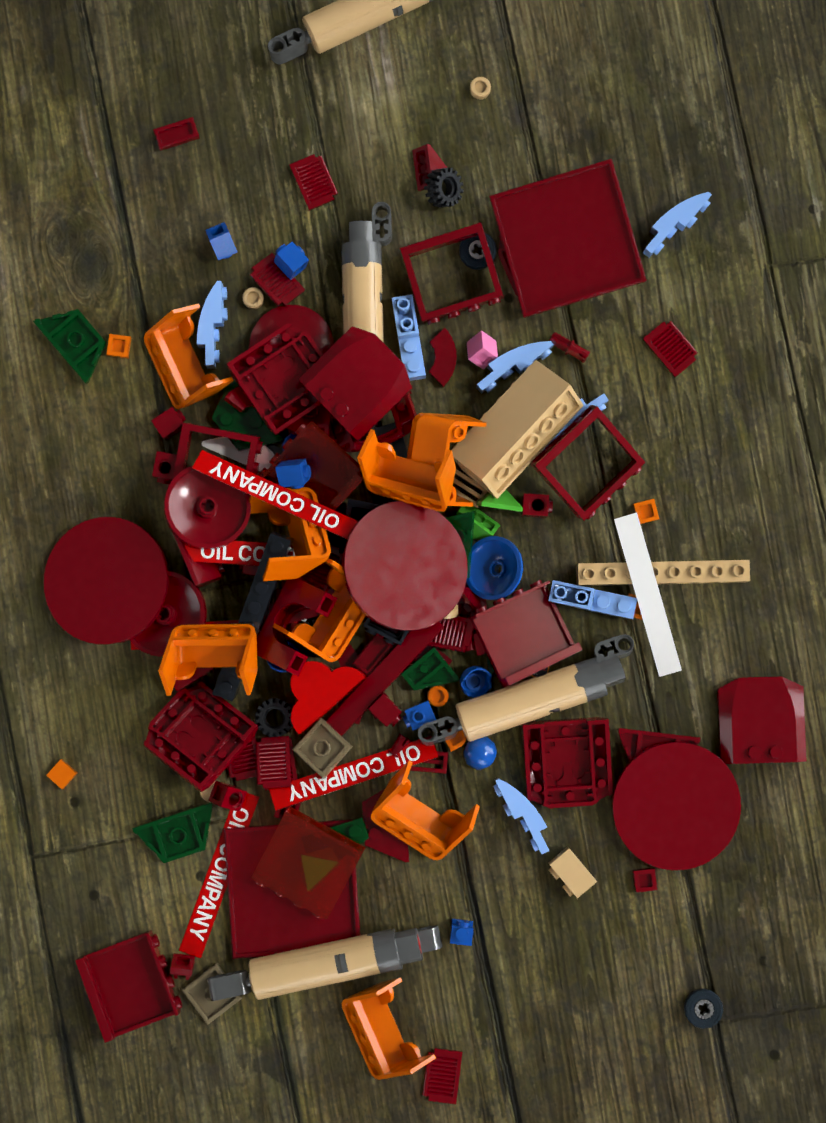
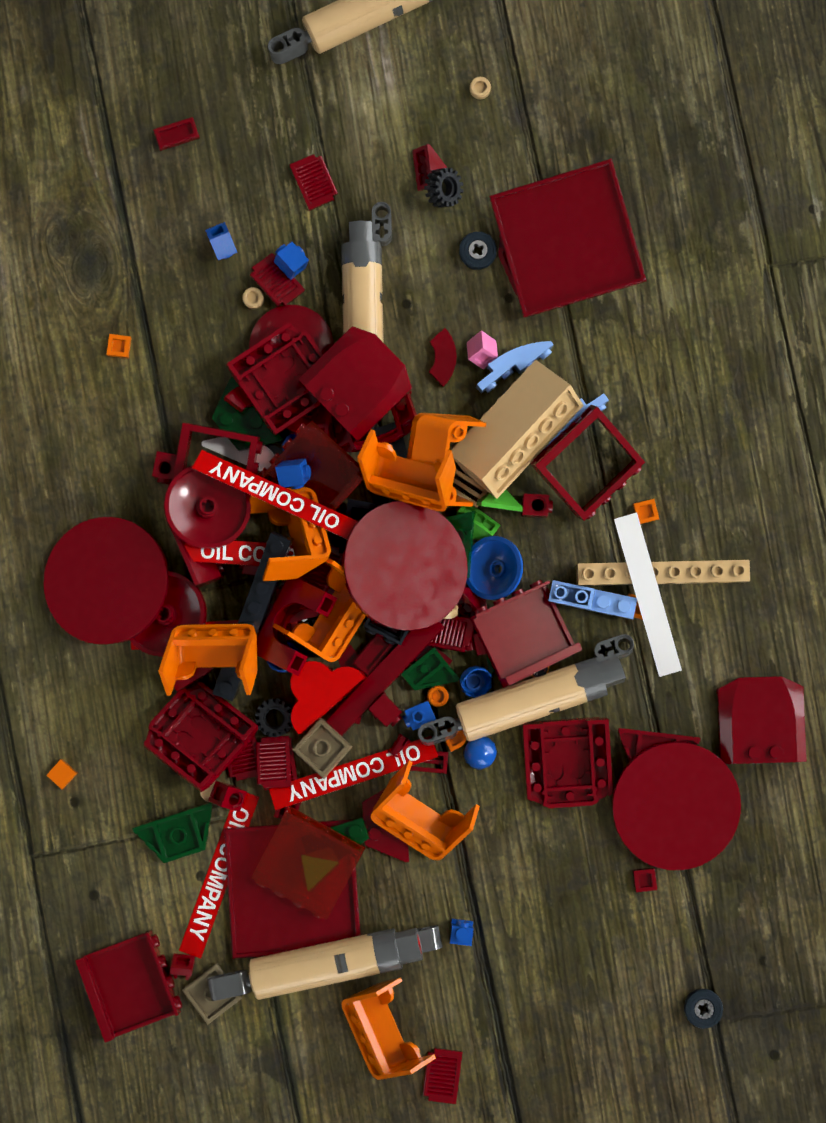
(74, 340): dark green wing -> none
(169, 423): dark red brick -> none
(176, 359): orange windscreen -> none
(212, 316): light blue slope -> none
(408, 336): light blue slope -> none
(440, 241): dark red window -> none
(518, 806): light blue slope -> none
(569, 347): dark red axle -> none
(572, 872): tan brick -> none
(671, 347): dark red window -> none
(679, 216): light blue slope -> none

